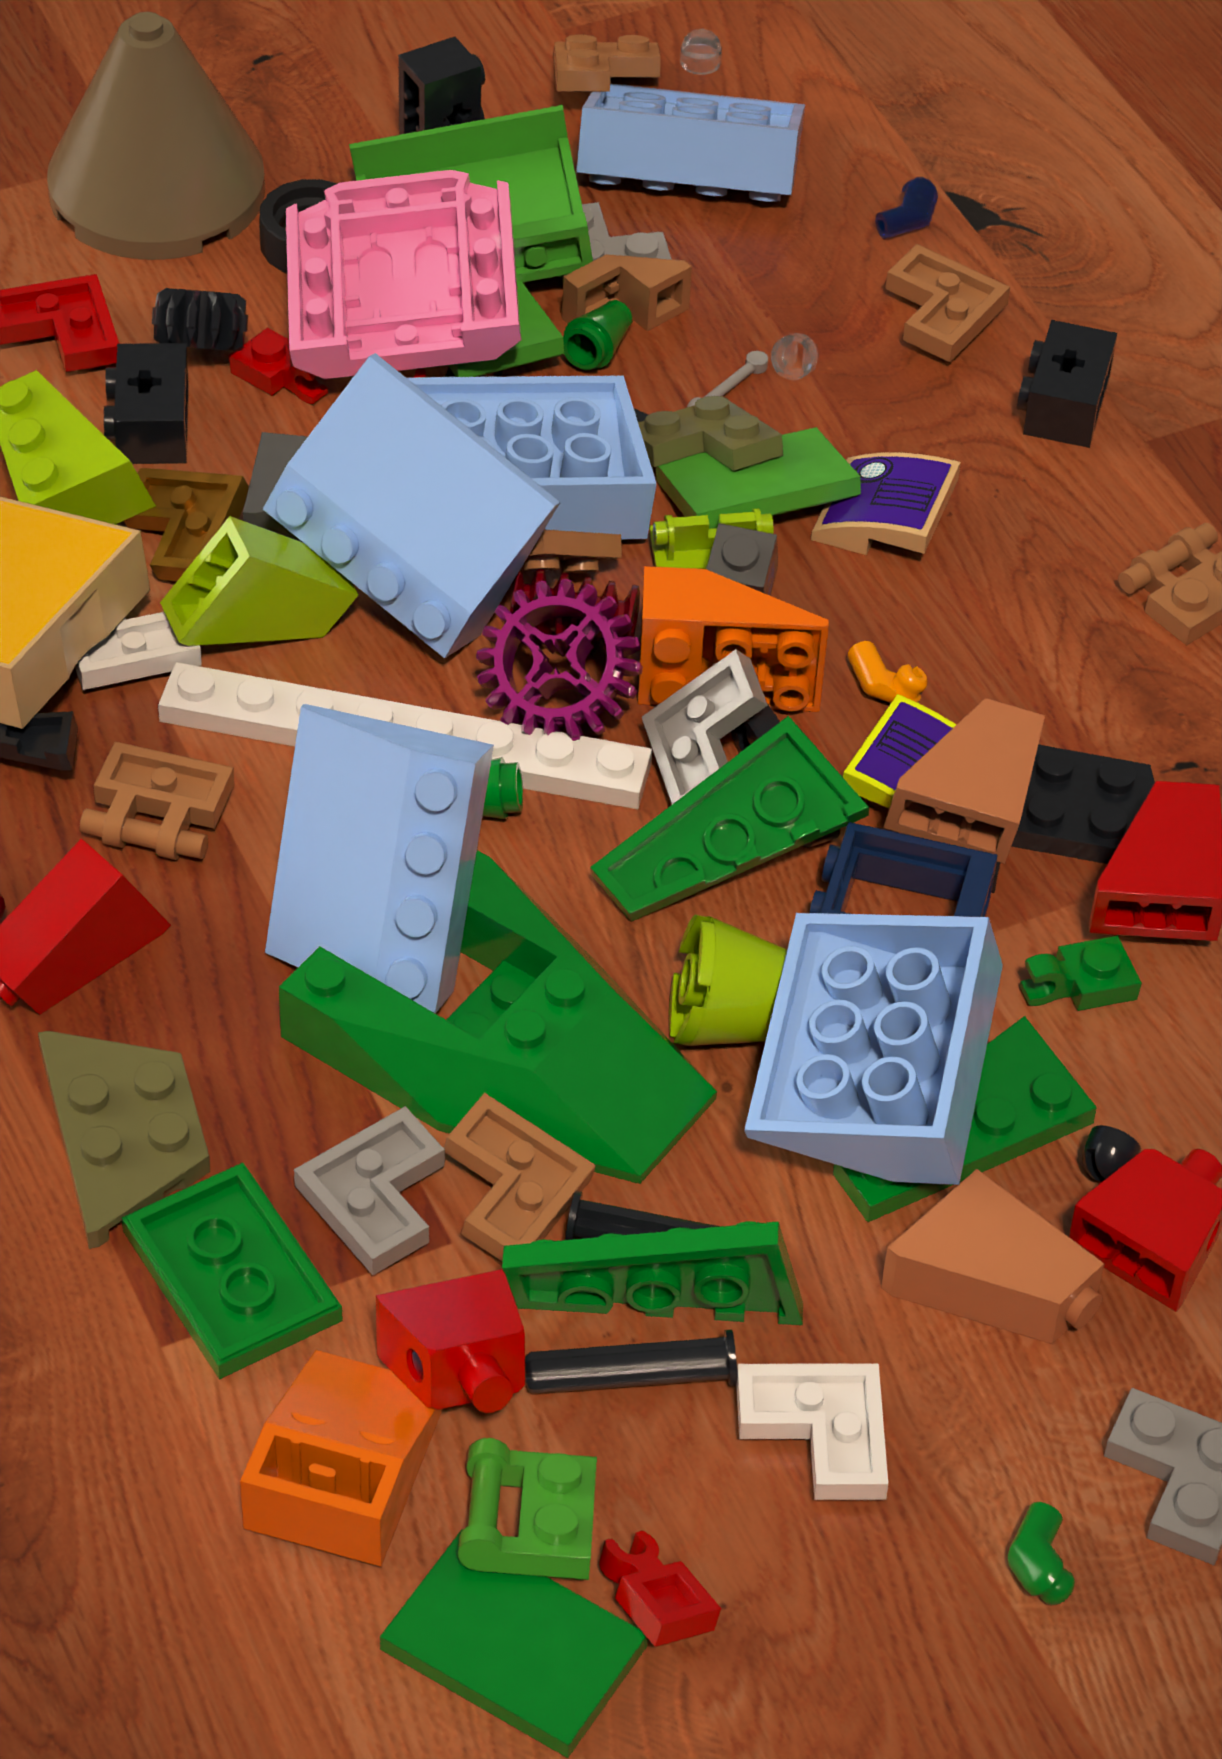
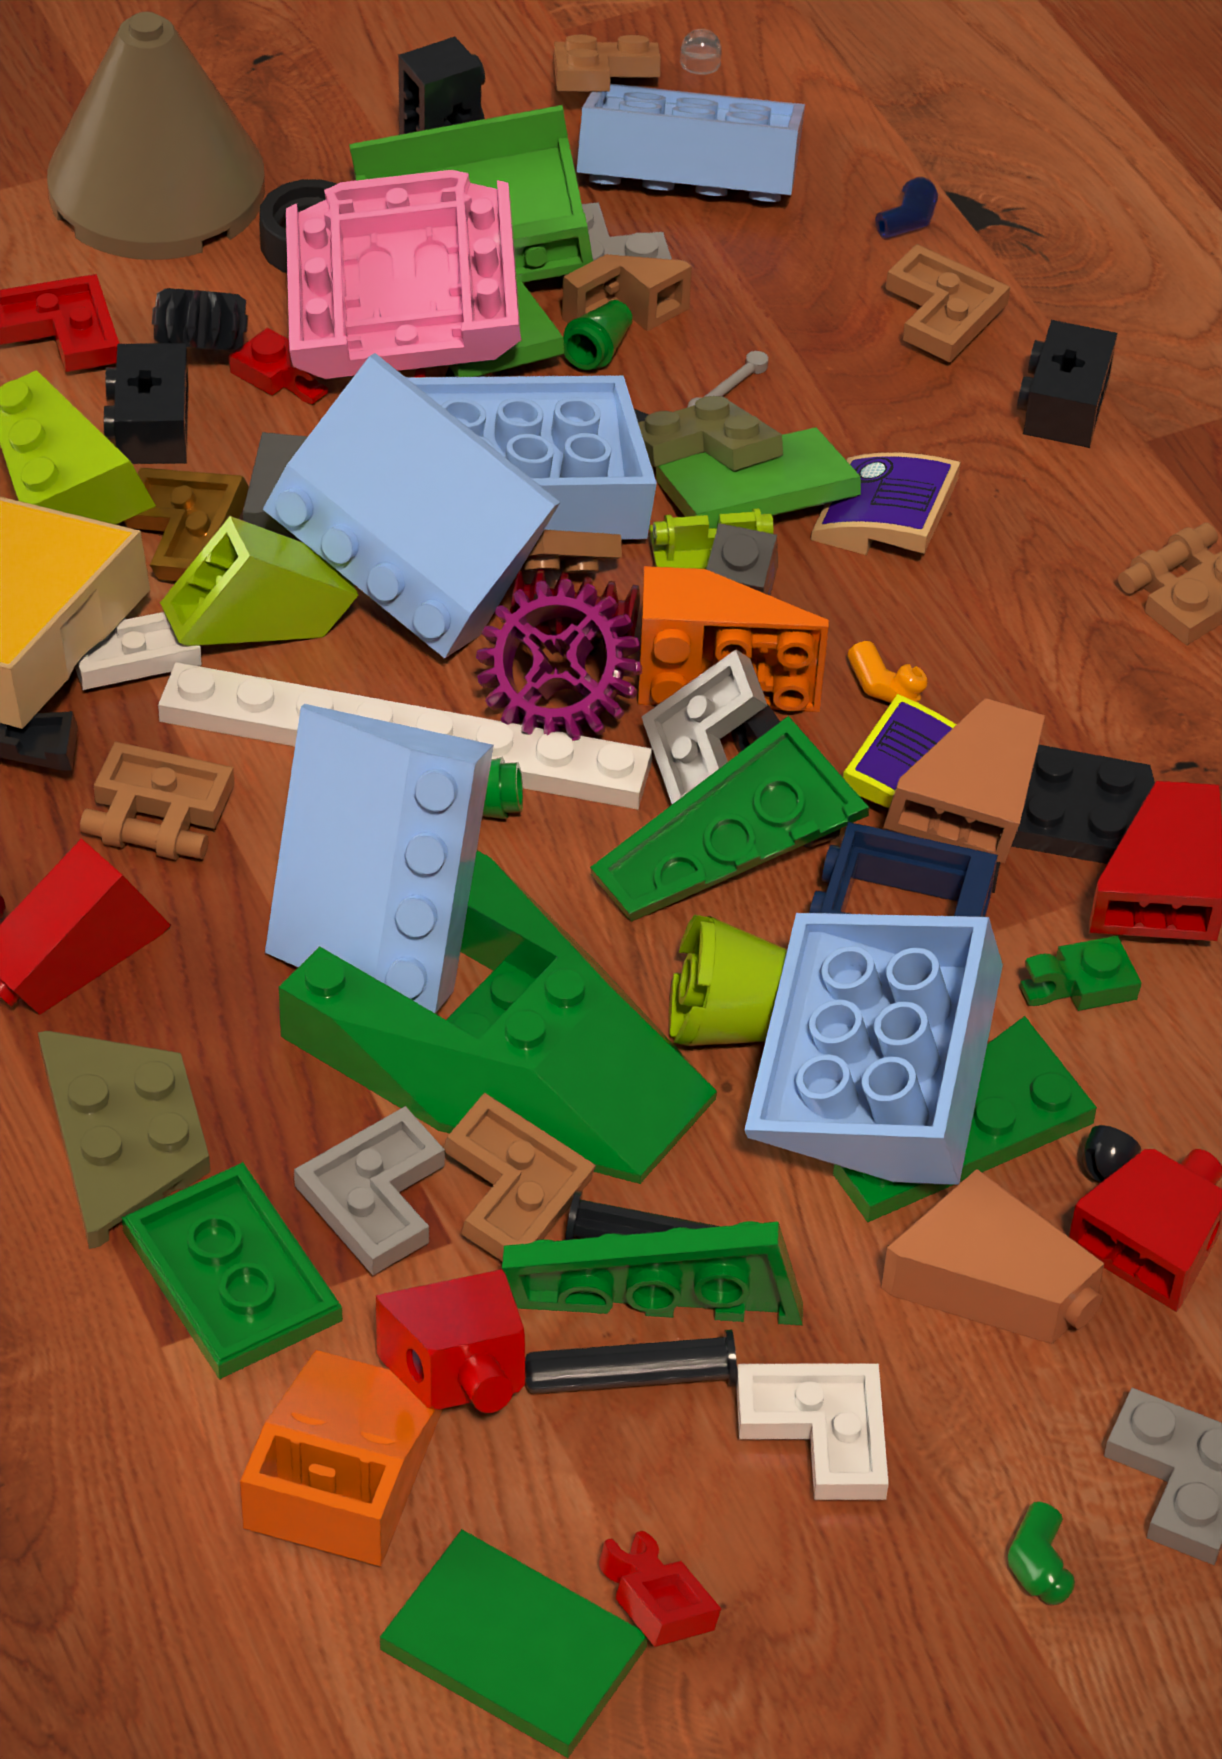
(553, 1512): bright green plate -> none
(785, 356): clear hinge -> none

